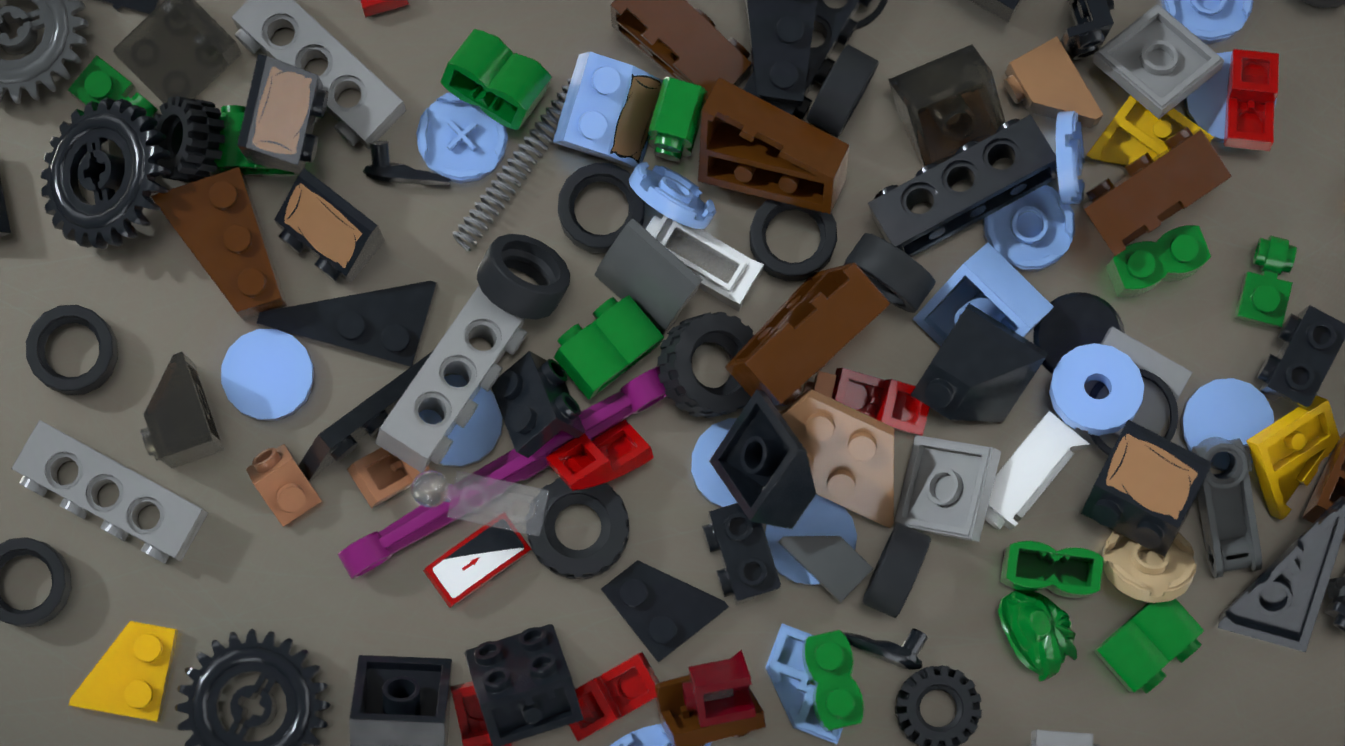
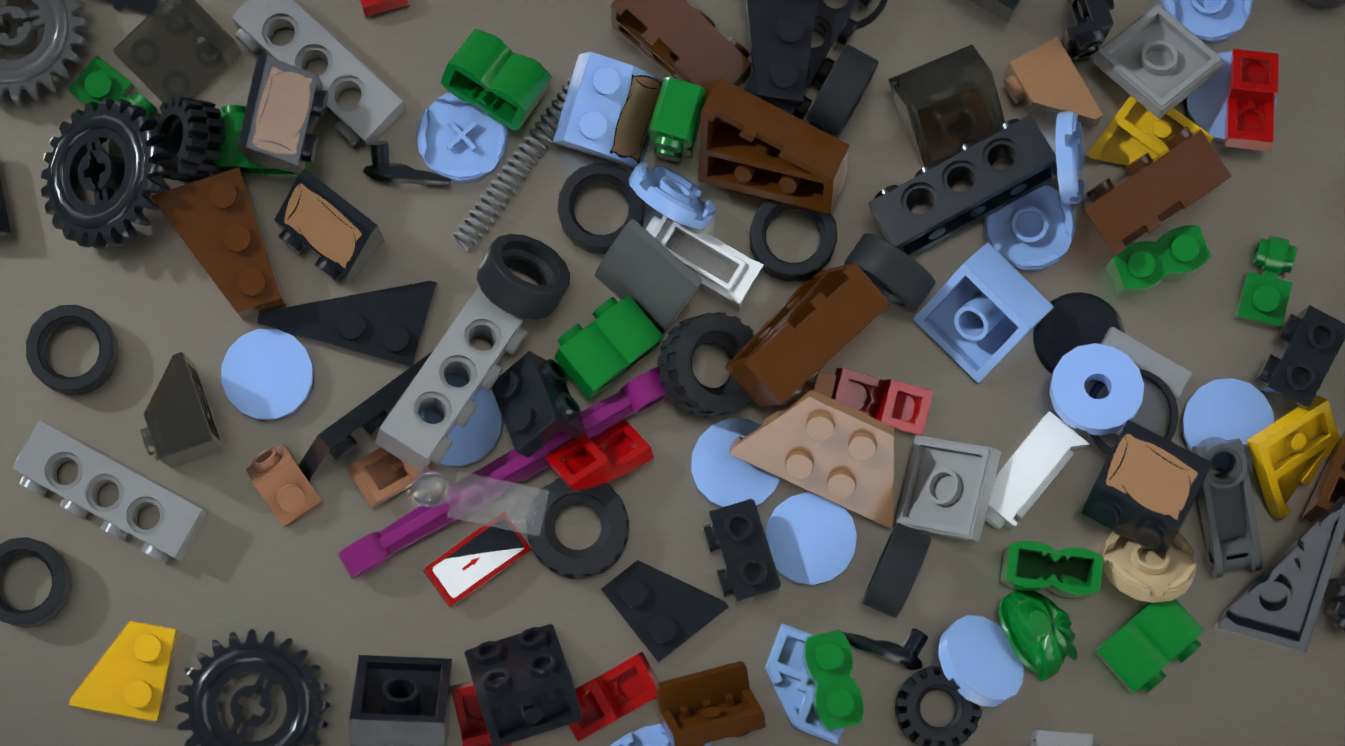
(719, 691): dark red window -> none
(765, 465): black slope -> none
(829, 562): dark grey tile -> none
(979, 370): black slope -> none
(980, 661): none -> light blue tile

